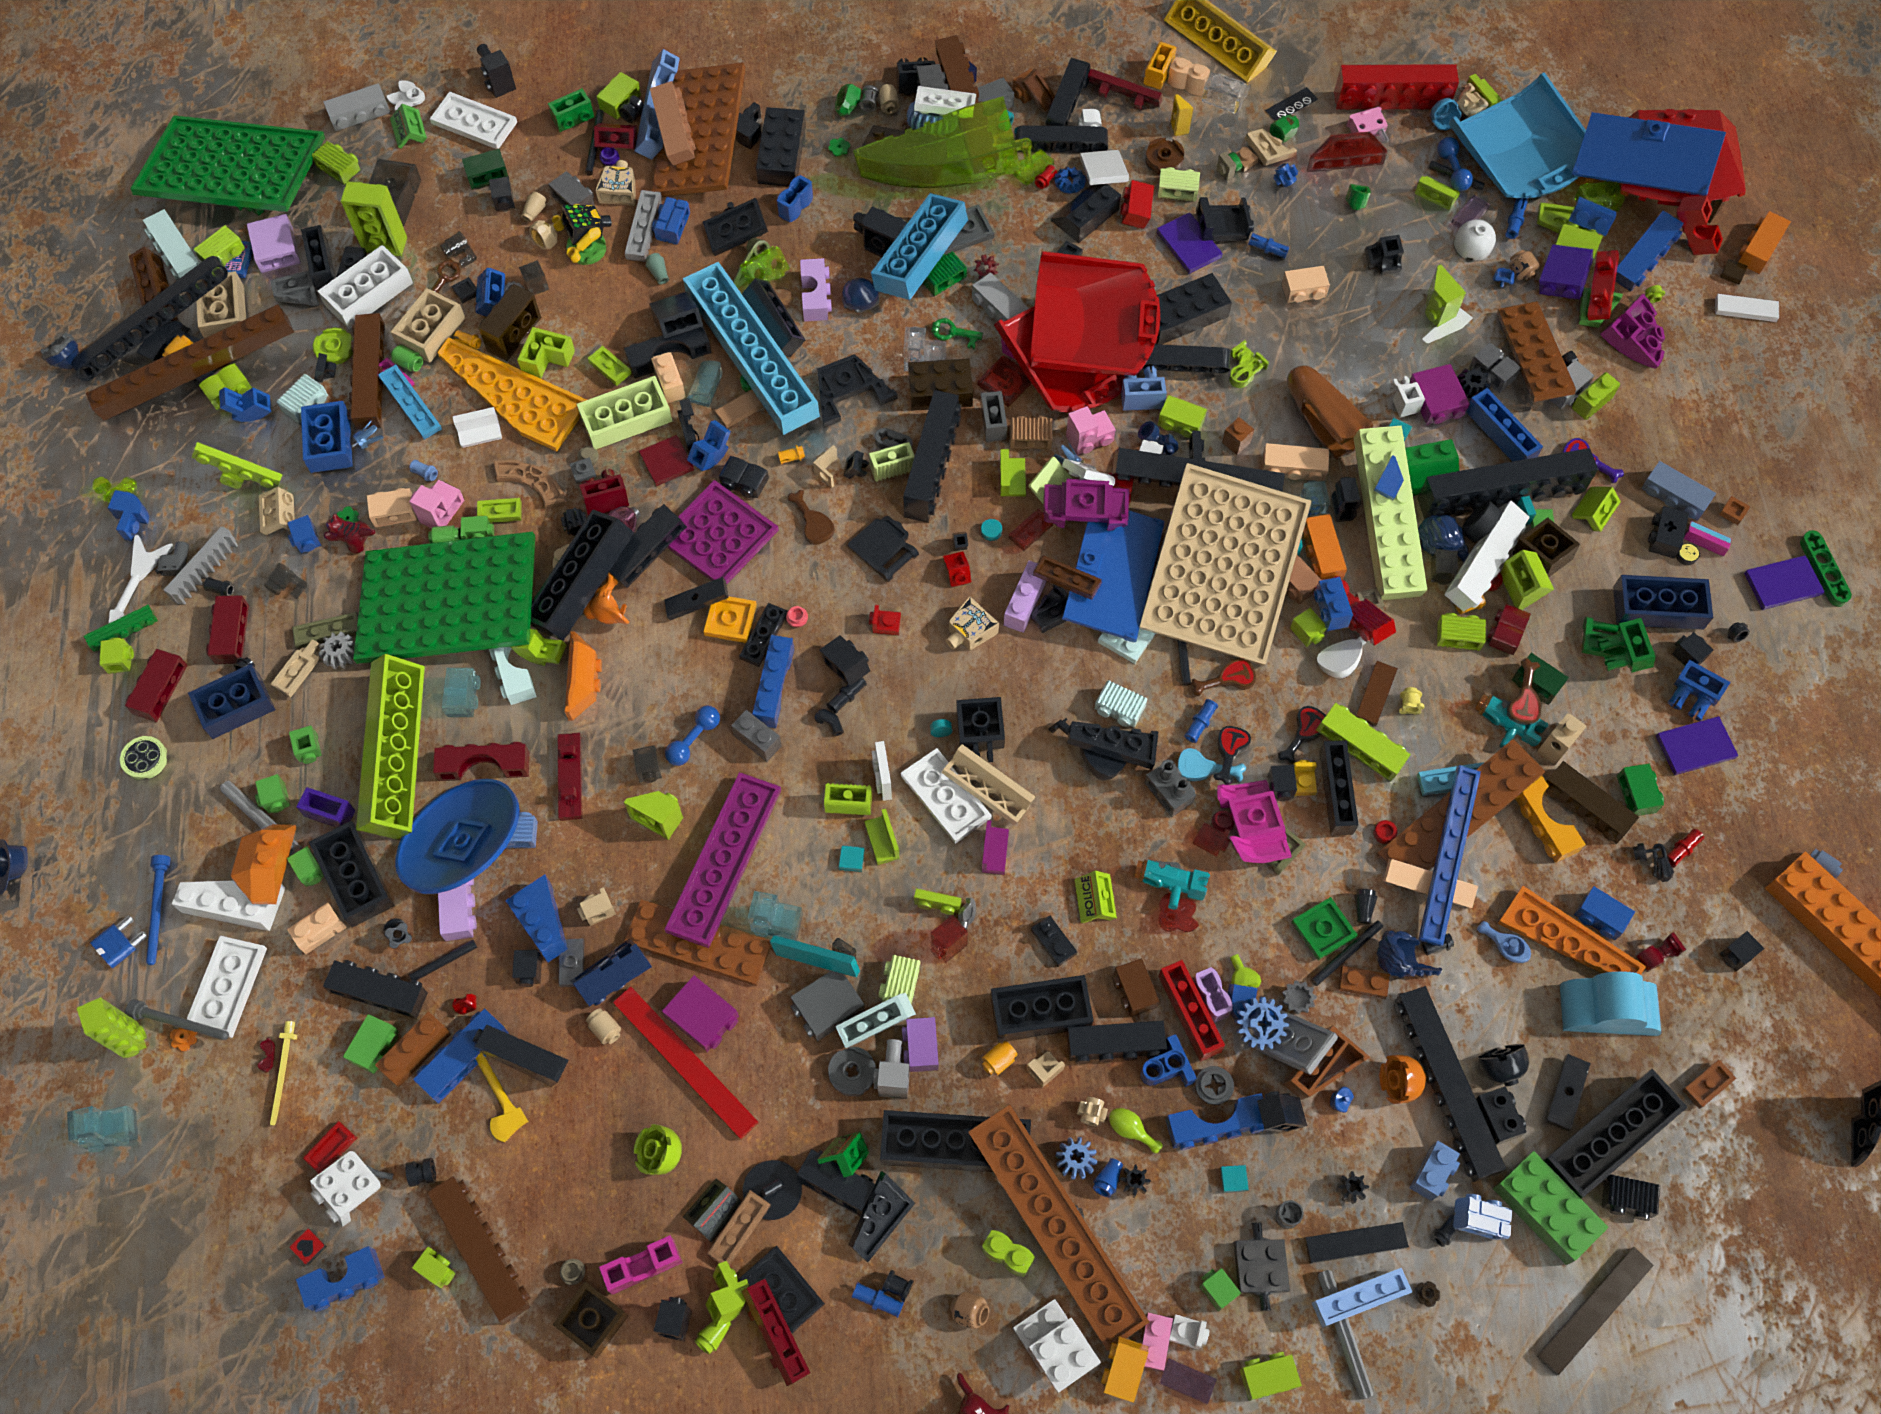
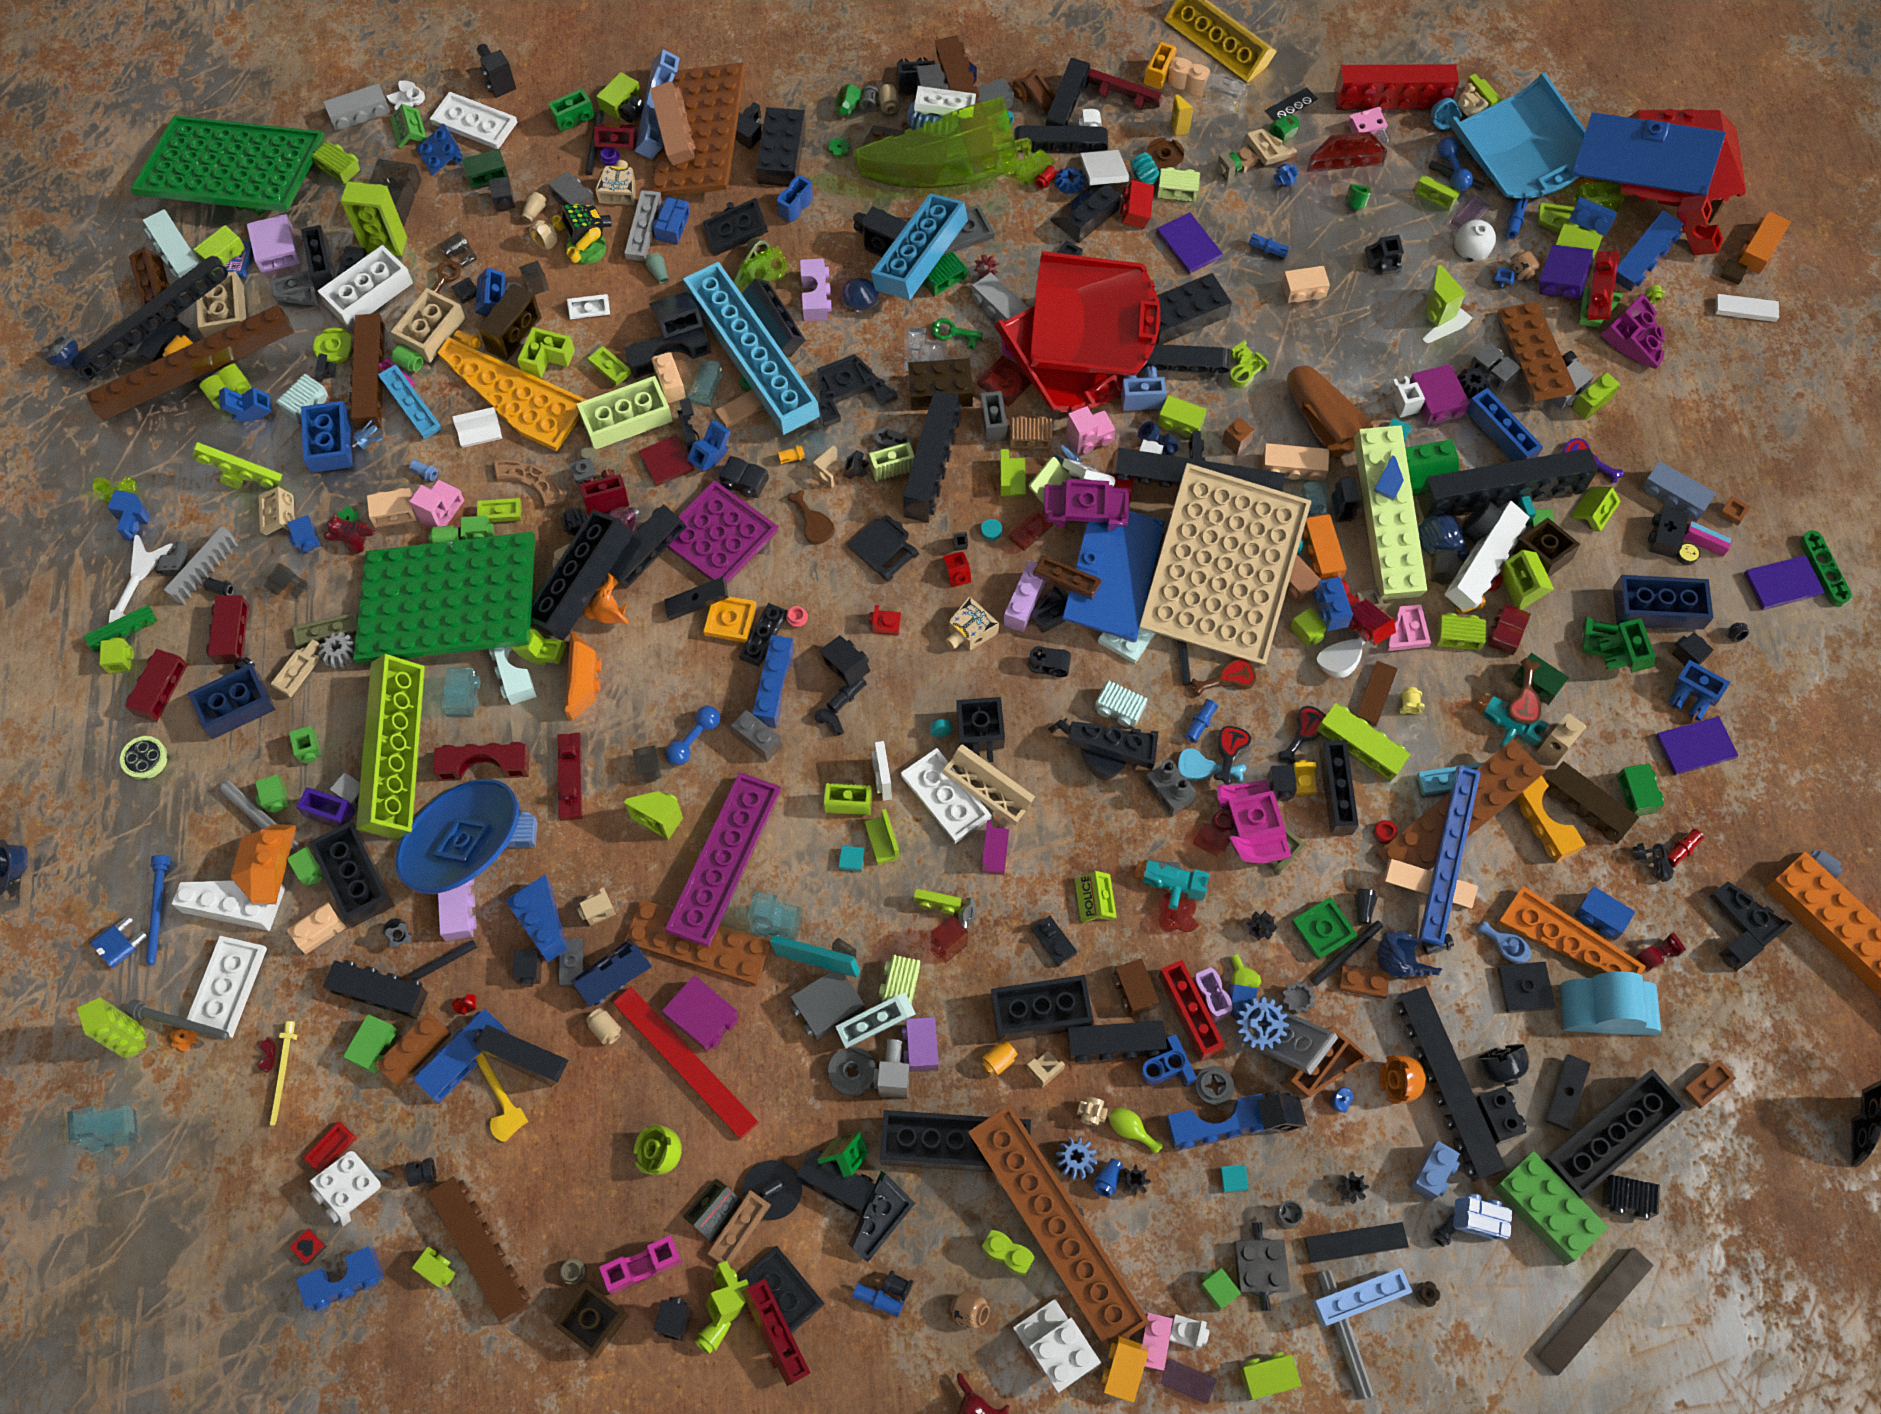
(347, 789): none -> light grey brick
(439, 150): none -> blue hinge
(588, 306): none -> white slope
(1052, 661): none -> black piece
(1145, 169): none -> teal gear
(1224, 221): black panel -> none
(1262, 925): none -> black gear
(1410, 629): none -> bright pink wing
(1526, 987): none -> black plate
(1748, 914): none -> black wing

